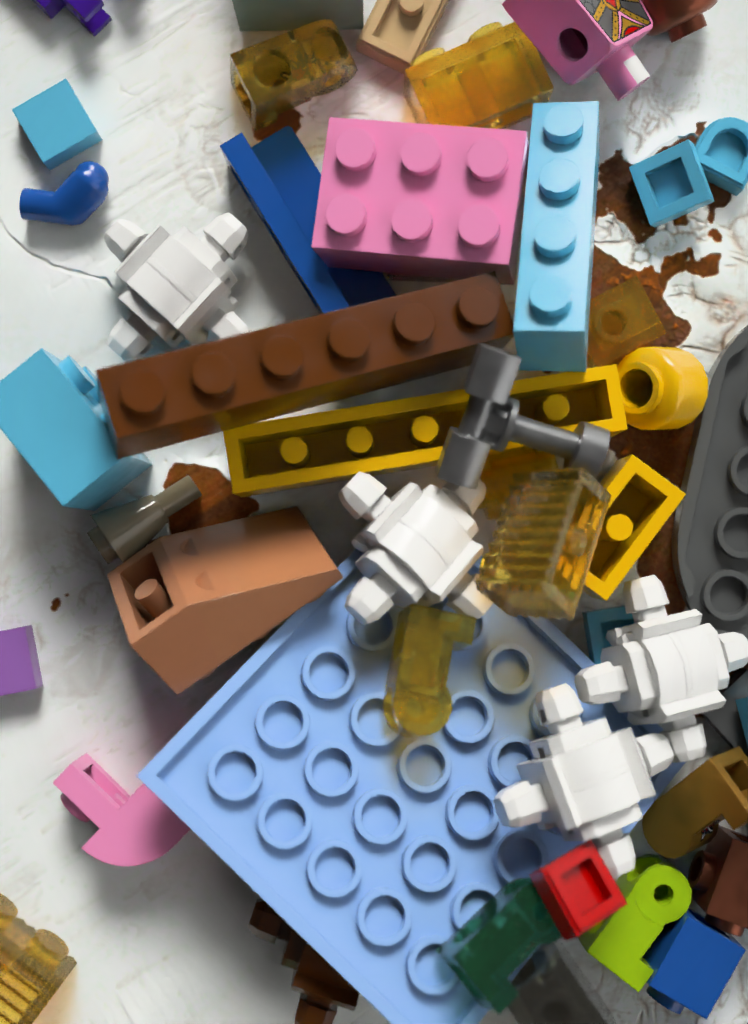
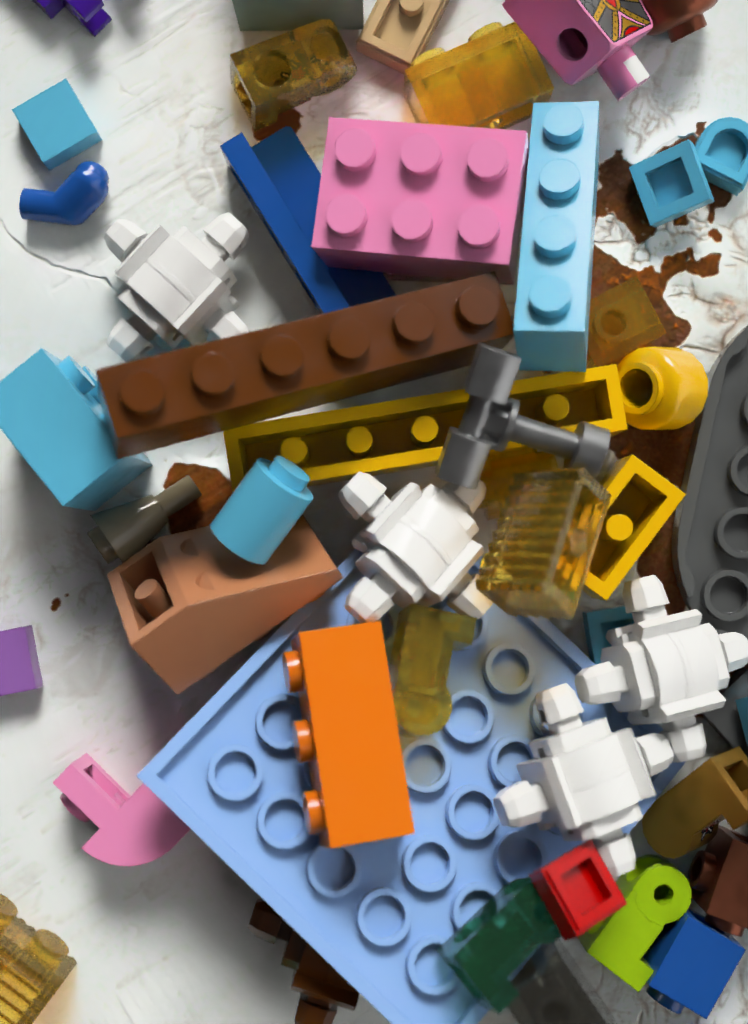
(263, 509): none -> medium azure brick
(348, 735): none -> orange brick

